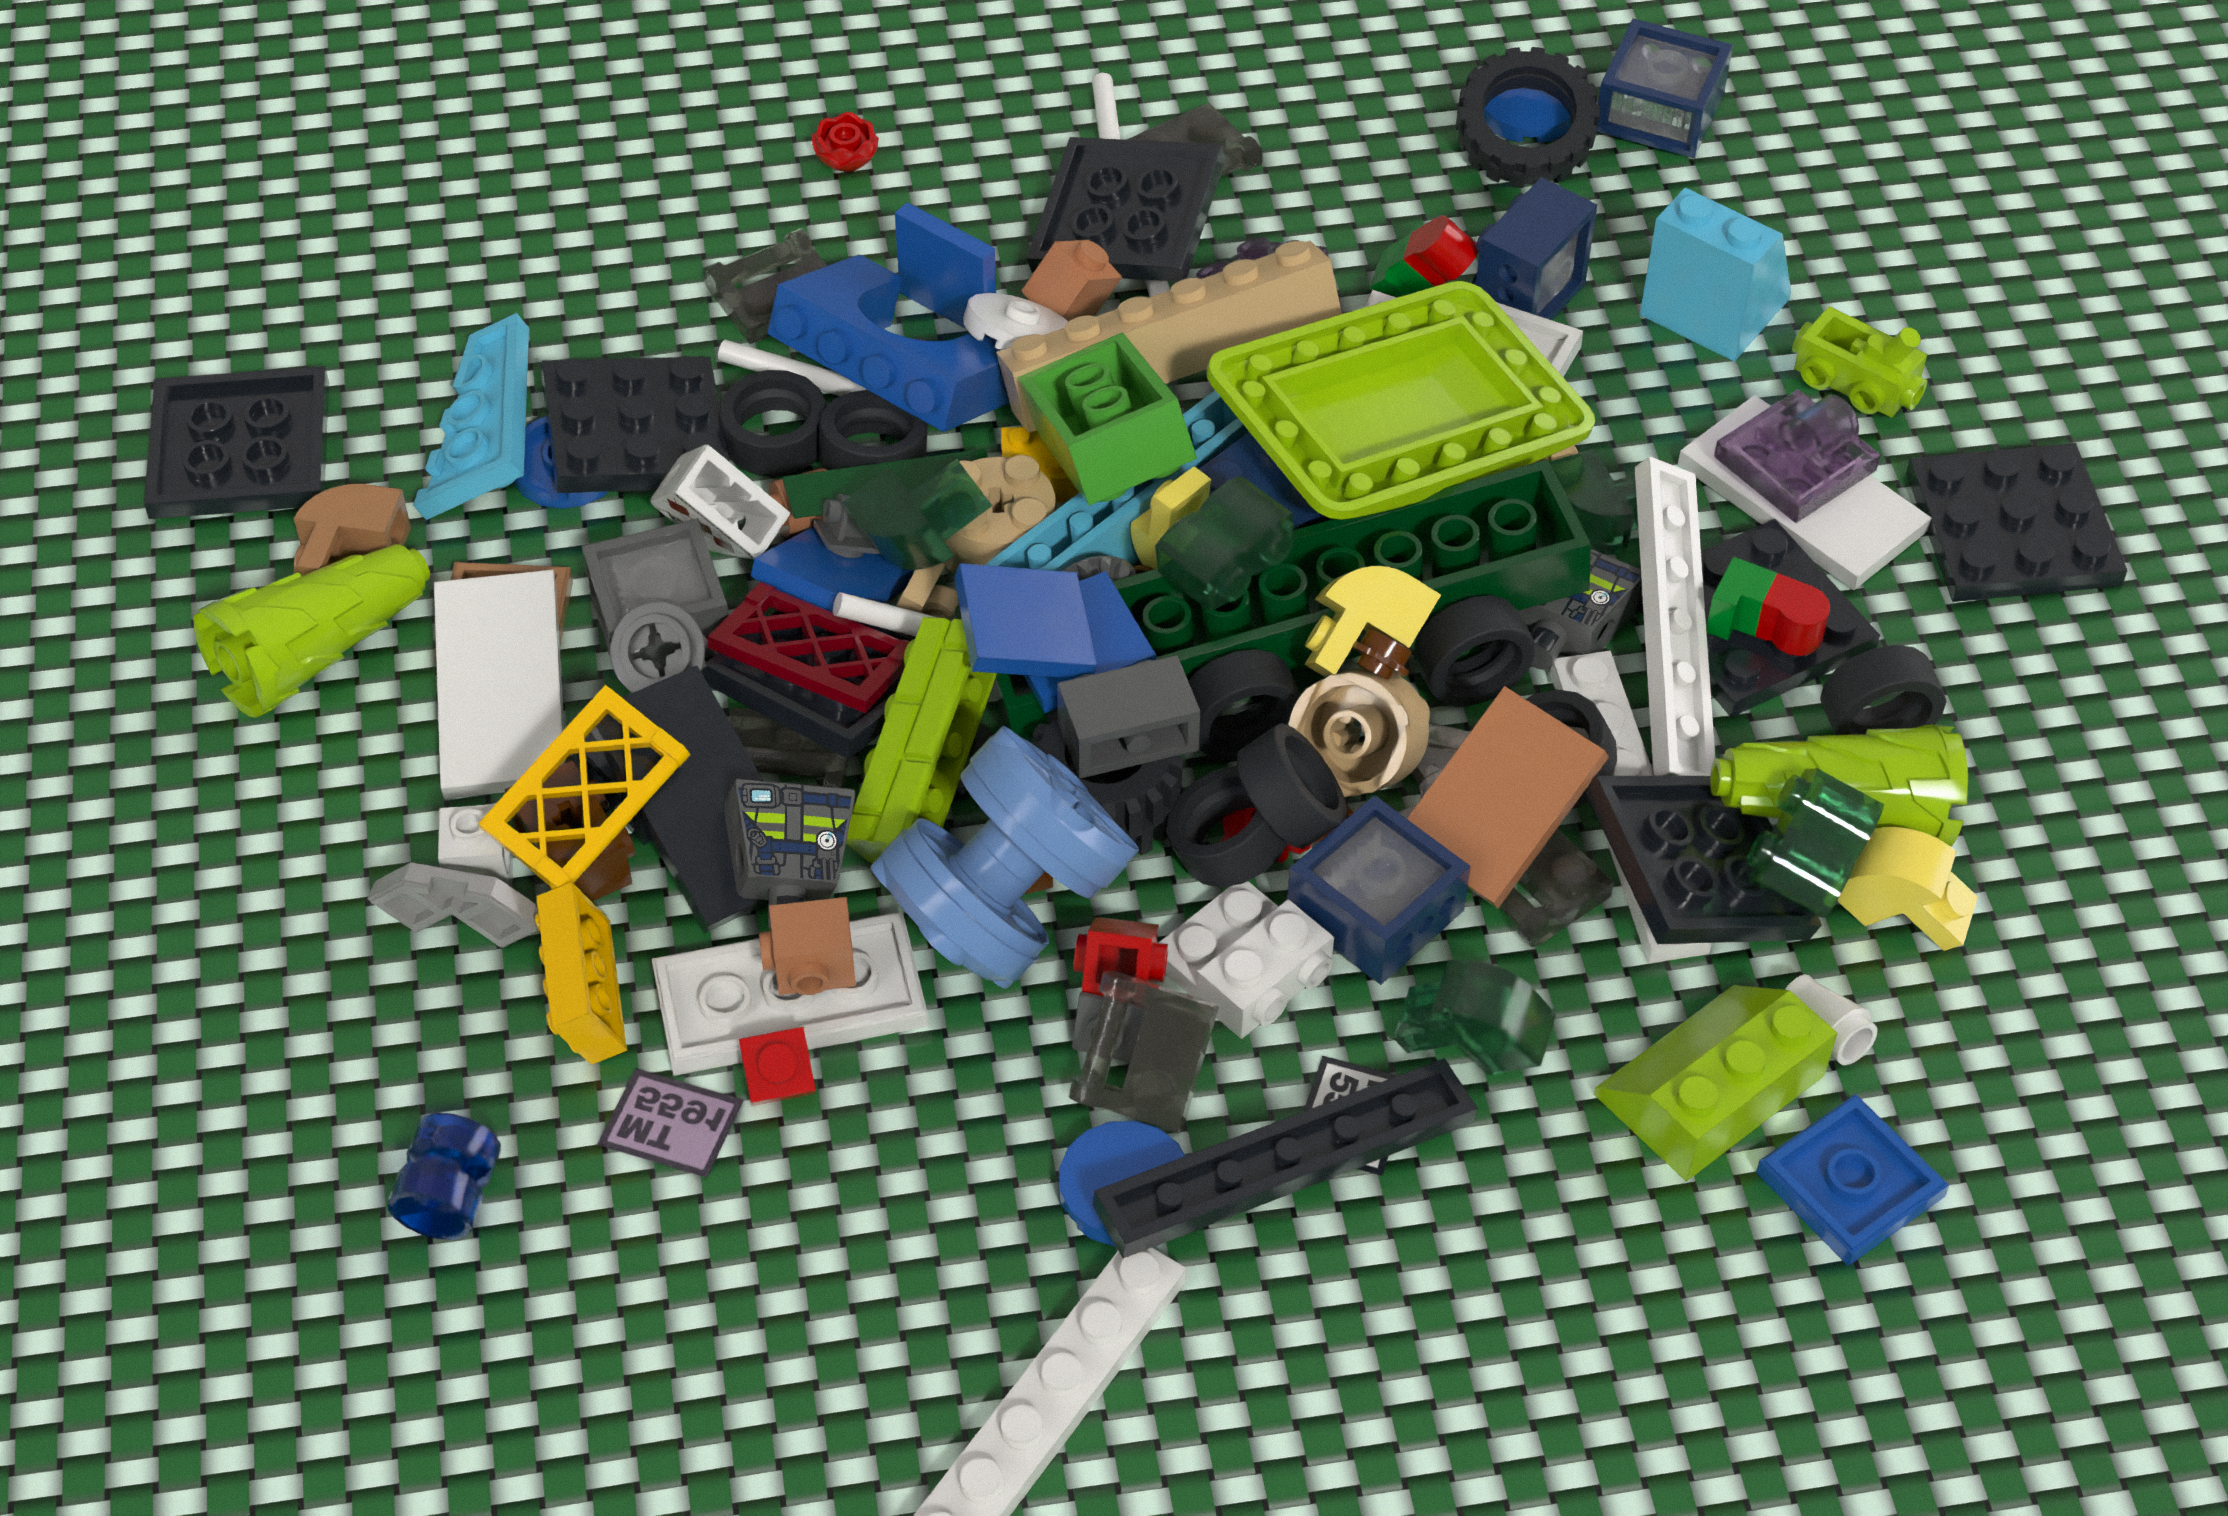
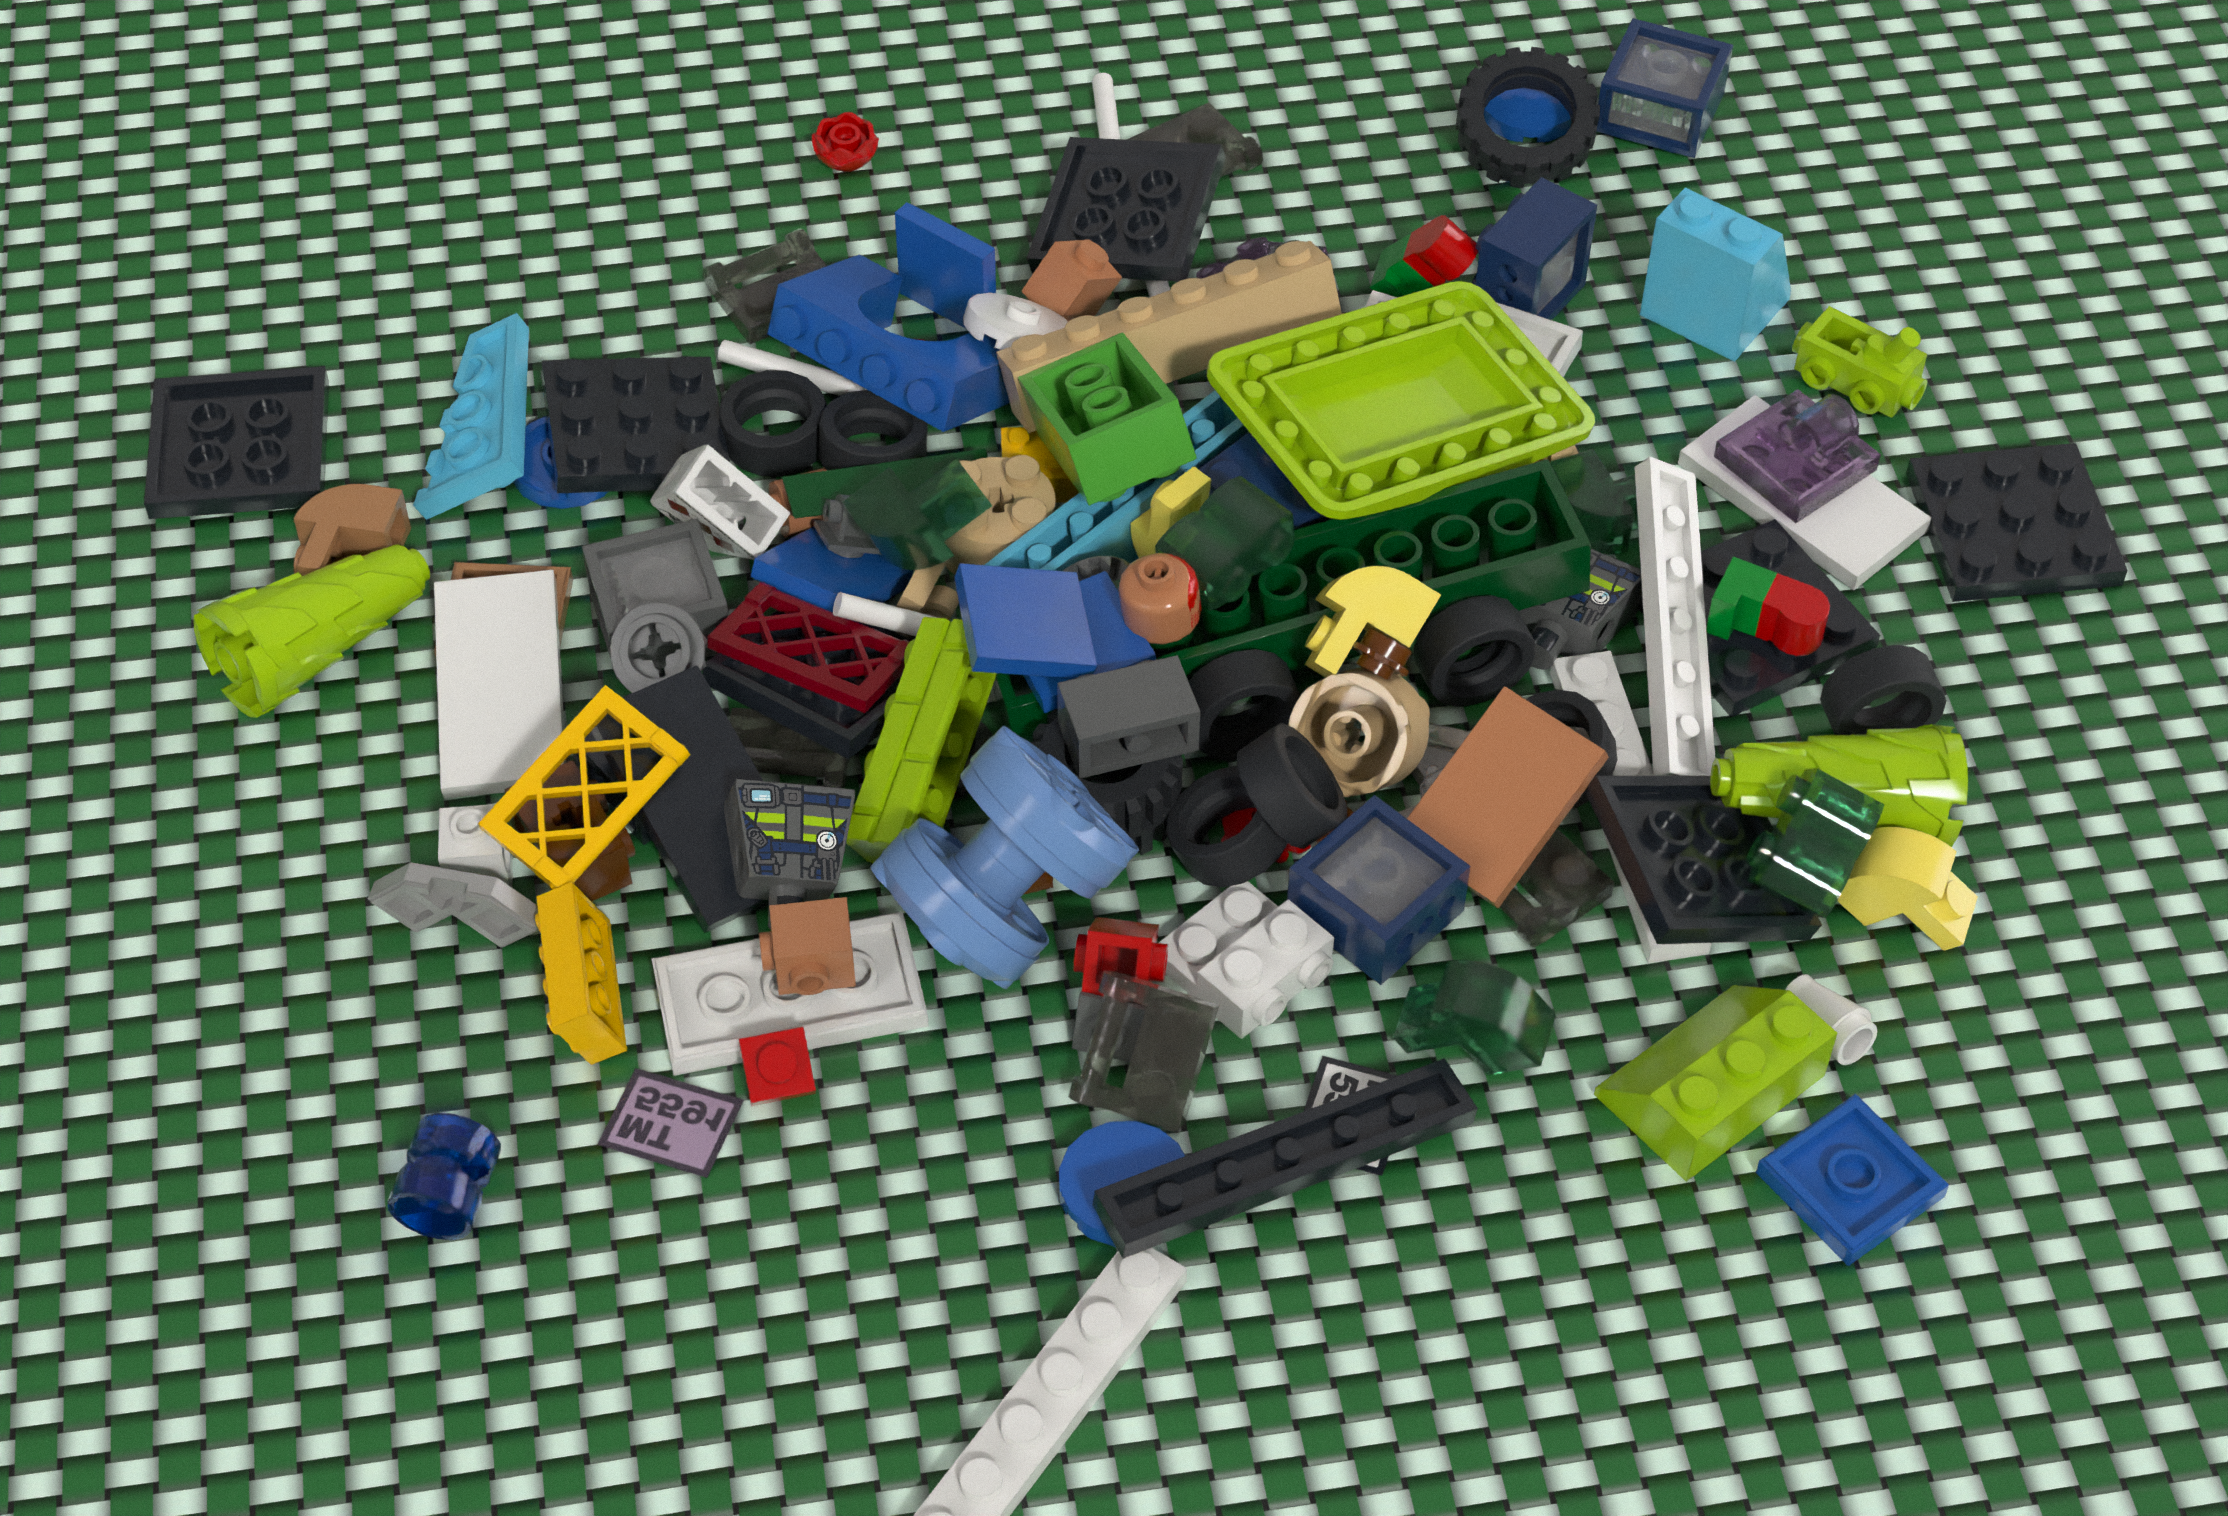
(1160, 598): none -> nougat head

